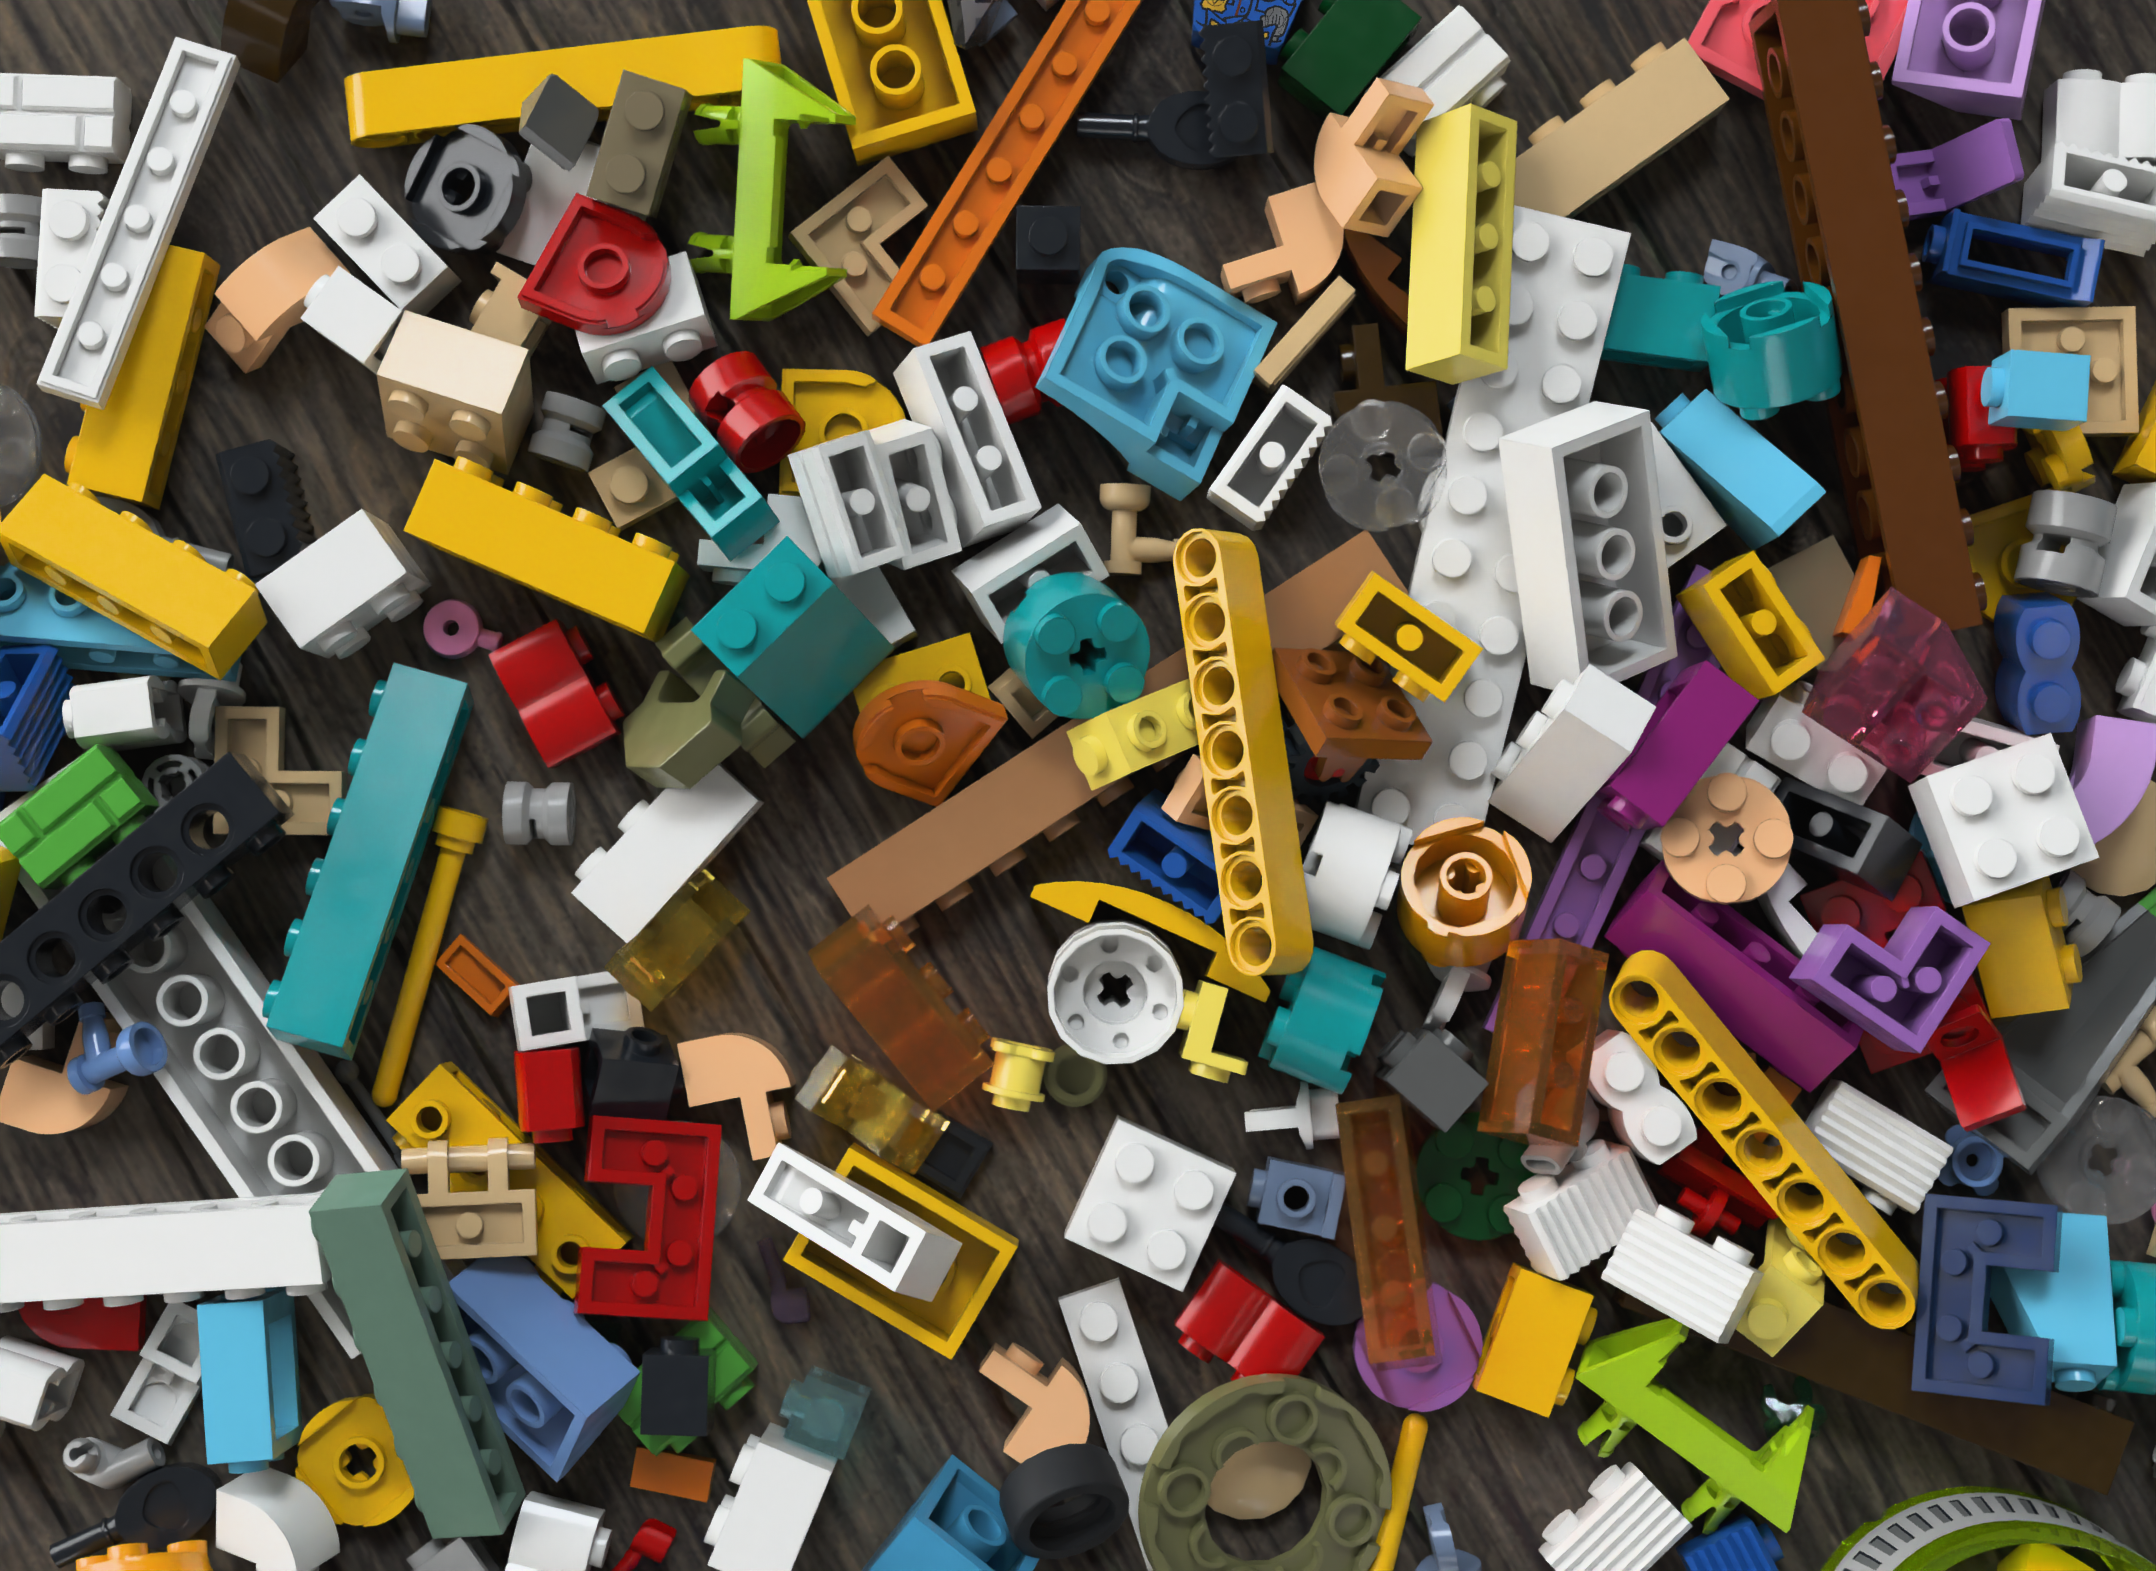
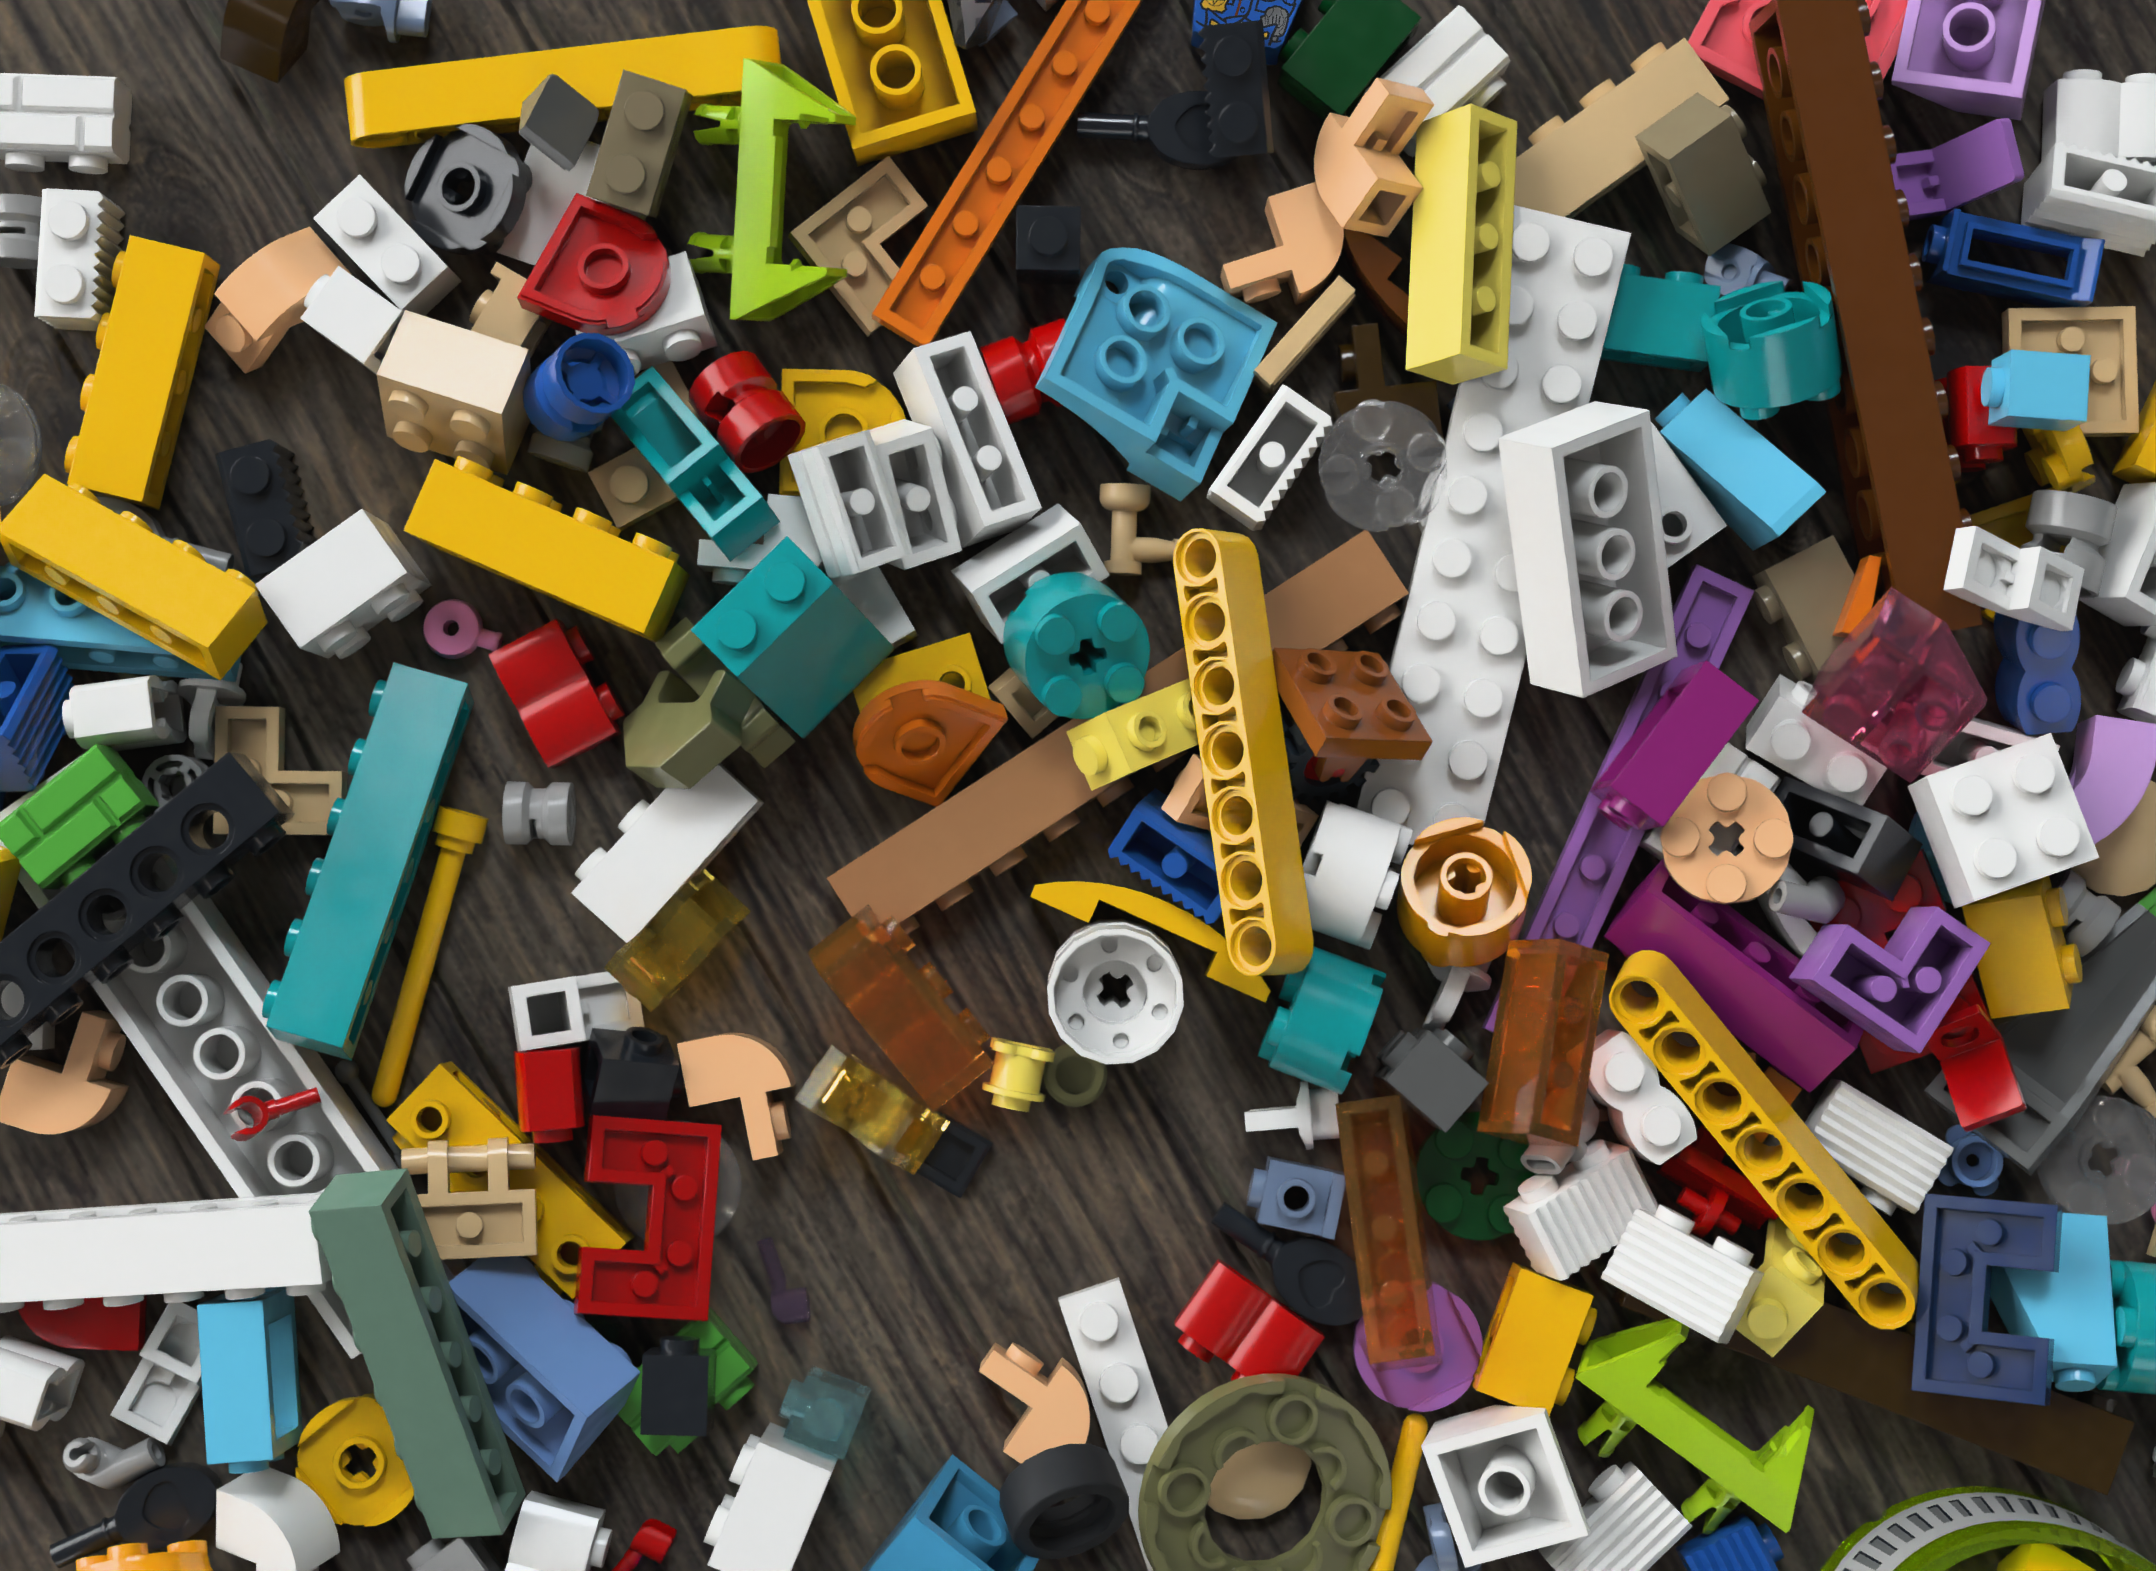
(138, 1050): medium blue piece -> none
(139, 224): white tile -> none
(269, 1110): none -> red hand
(477, 975): orange piece -> none
(578, 387): none -> blue wheel
(673, 1473): orange piece -> none
(855, 1224): white slope -> none
(966, 1285): yellow brick -> none
(1150, 1203): white brick -> none
(1200, 1023): light yellow bracket -> none
(1408, 637): yellow brick -> none
(1503, 1482): none -> white slope
(1569, 751): white brick -> none
(1705, 172): none -> dark tan brick
(1750, 626): yellow brick -> none
(1784, 1414): clear green plate -> none
(1815, 902): none -> light grey arm
(2014, 581): none -> white slope

